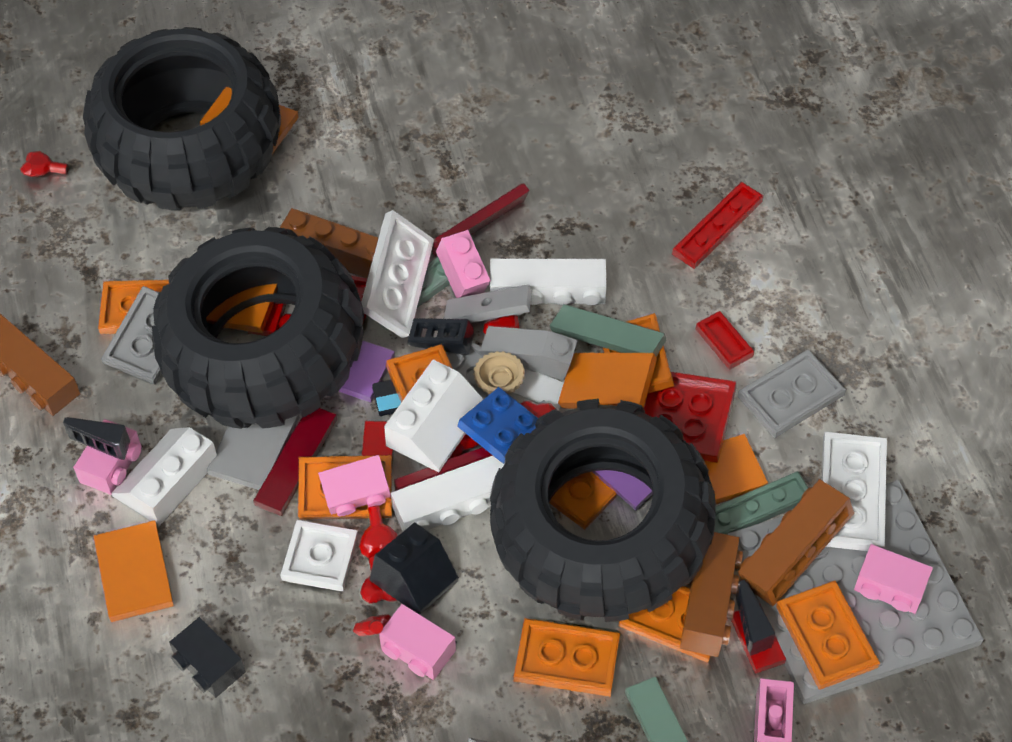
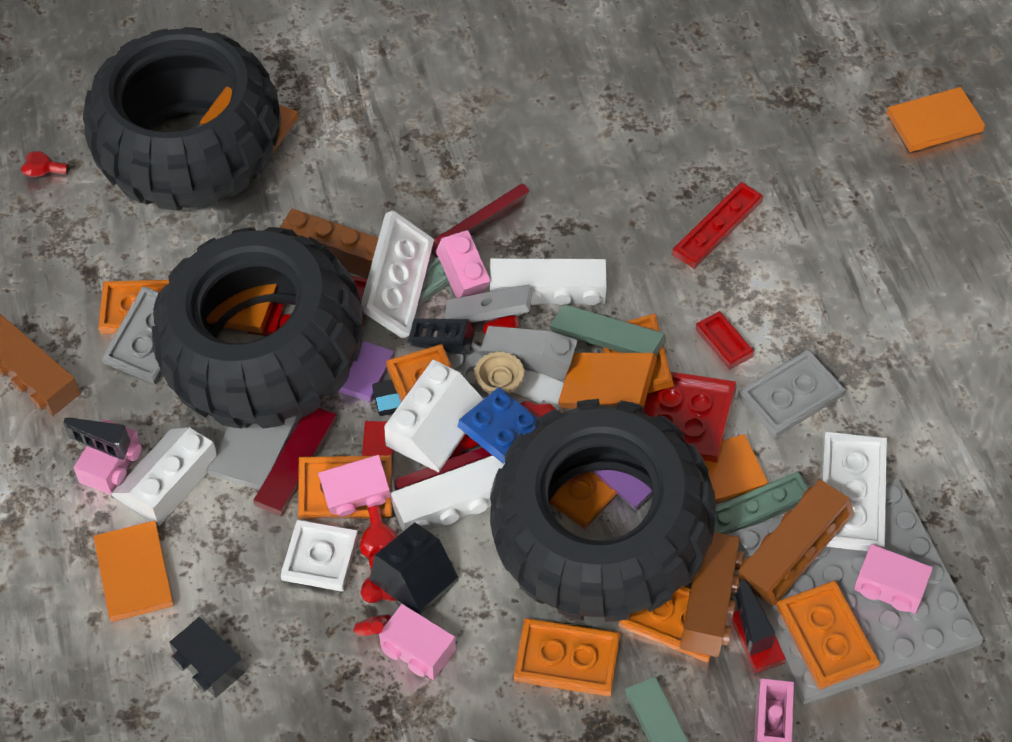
(935, 119): none -> orange tile

